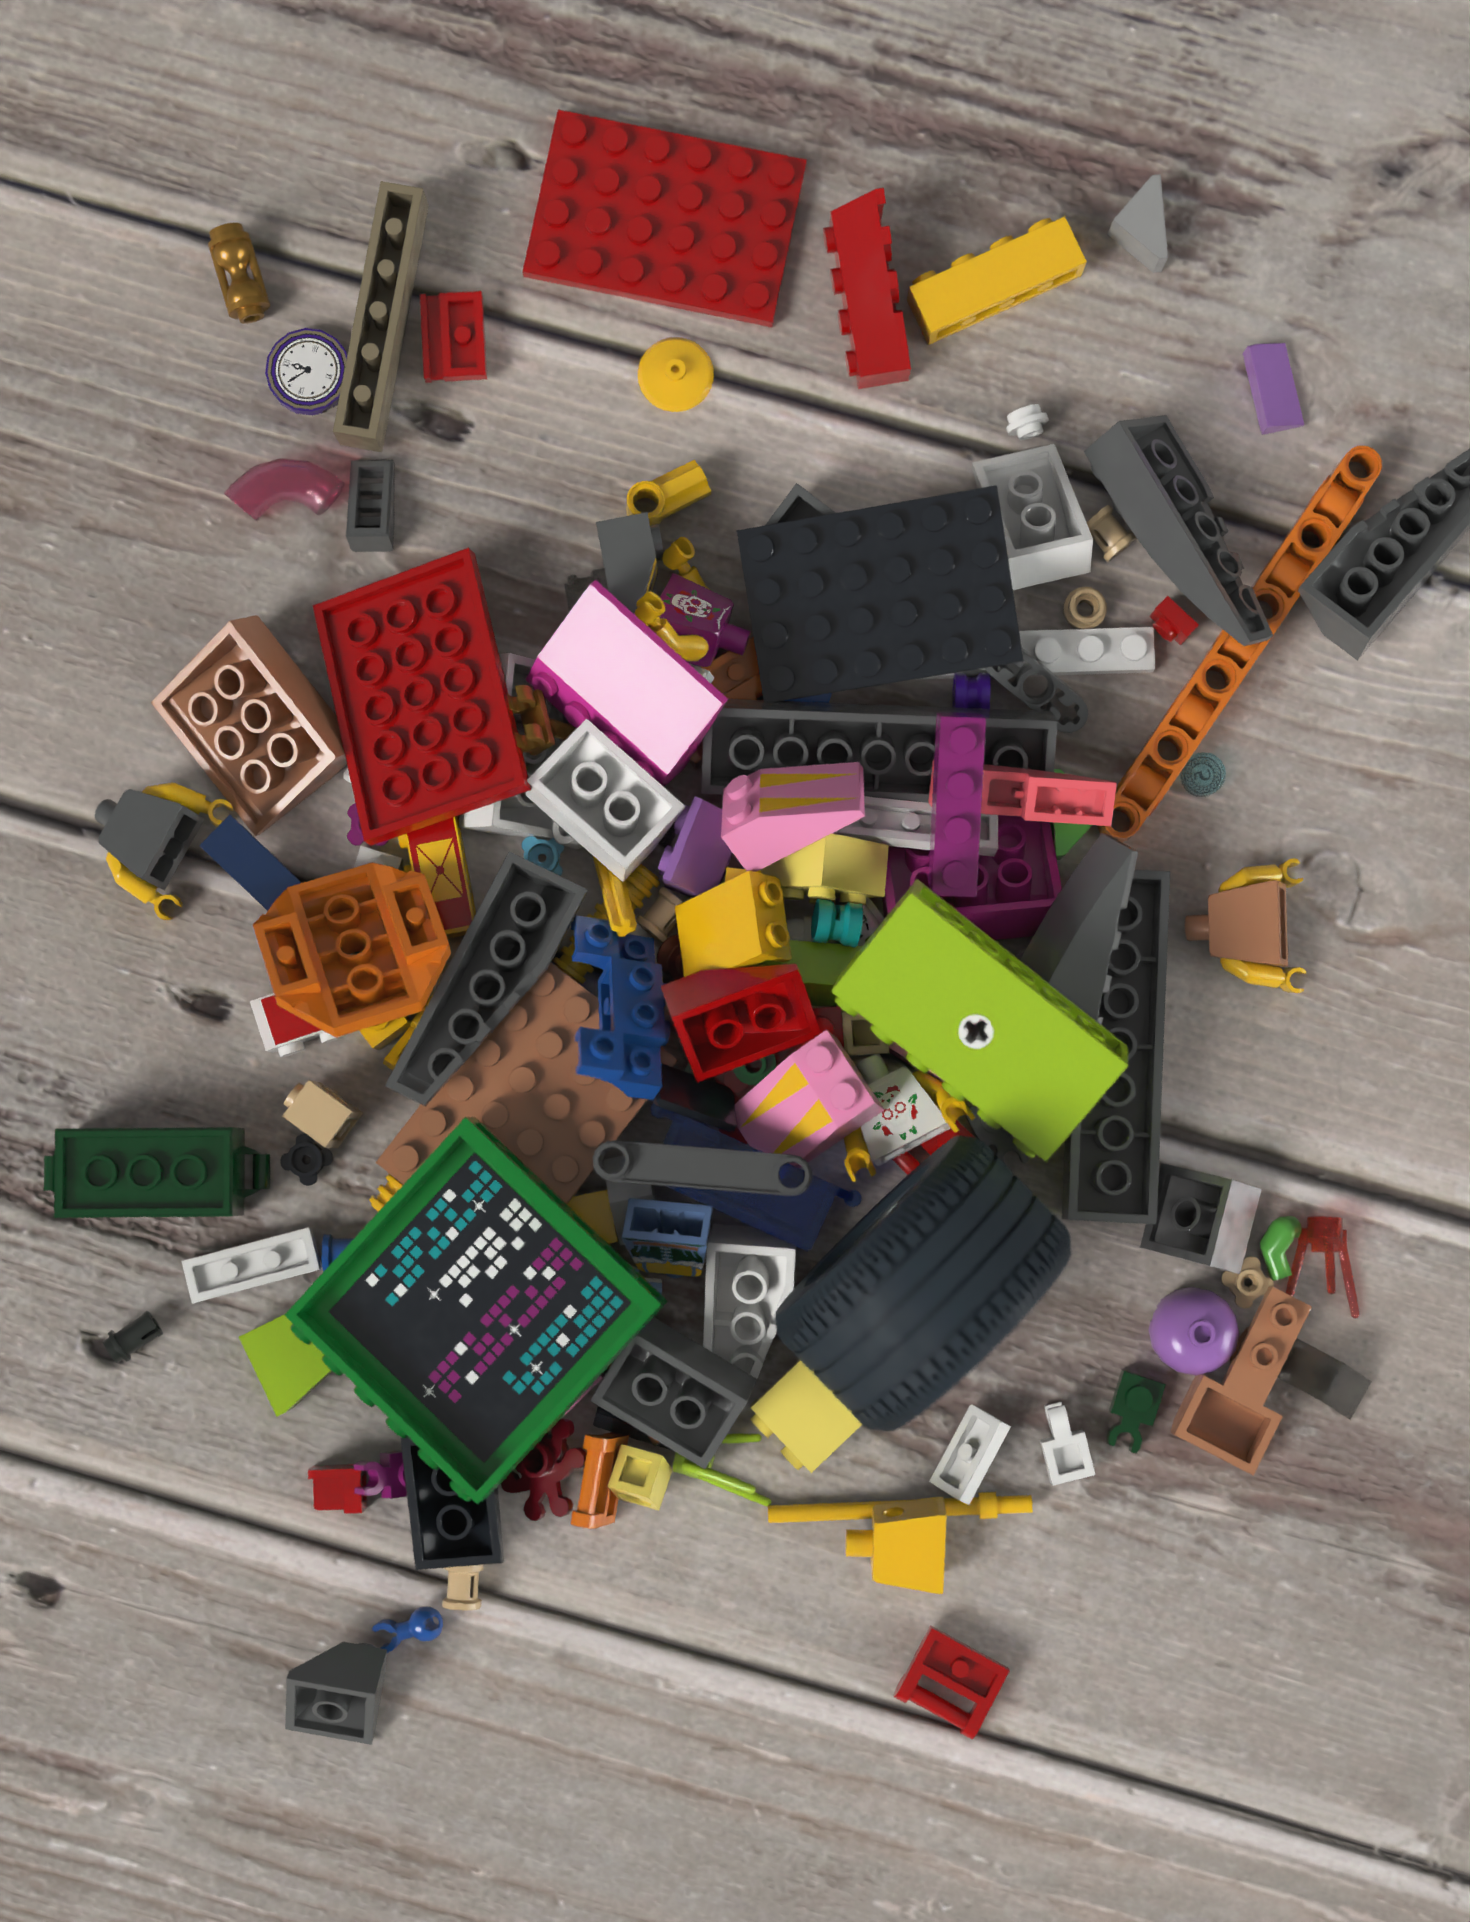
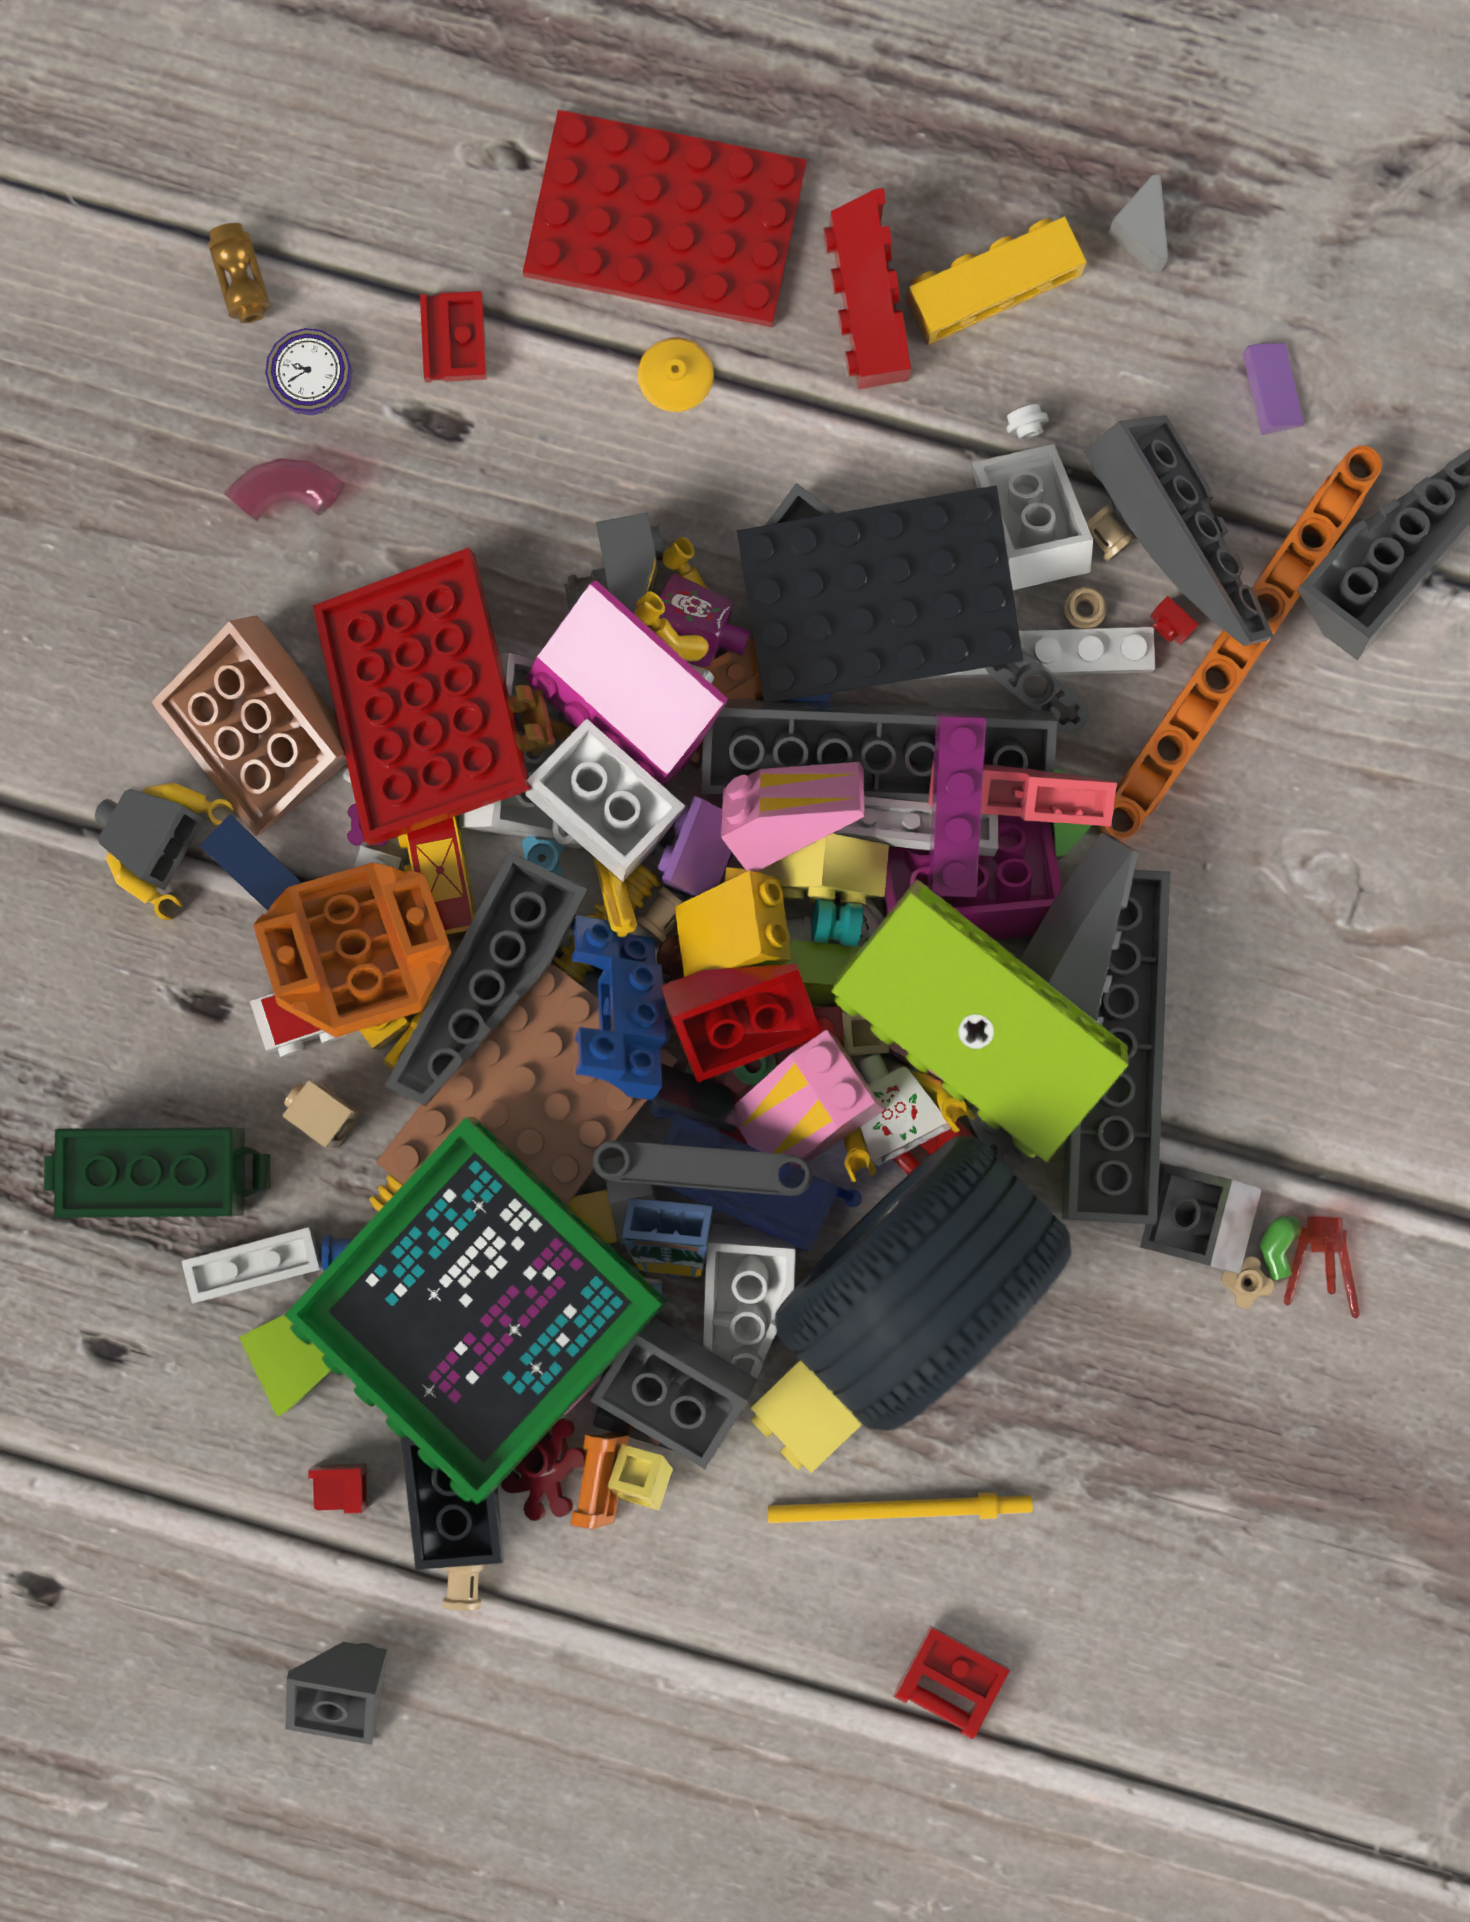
(132, 1337): pearl dark grey pin -> none
(294, 1159): black plate -> none
(371, 533): dark grey slope -> none
(381, 316): dark tan brick -> none
(384, 1477): magenta plate -> none
(418, 1626): blue arm -> none
(670, 491): yellow piece -> none
(724, 1481): lime plant -> none
(904, 1544): yellow torso -> none
(969, 1454): white plate -> none
(971, 691): dark purple wheel -> none
(1067, 1451): white plate -> none
(1135, 1402): dark green plate -> none
(1194, 1331): medium lavender cylinder -> none
(1203, 774): clear light blue tile -> none
(1231, 1415): nougat plate -> none
(1250, 925): nougat torso -> none
(1324, 1378): clear smoke slope -> none

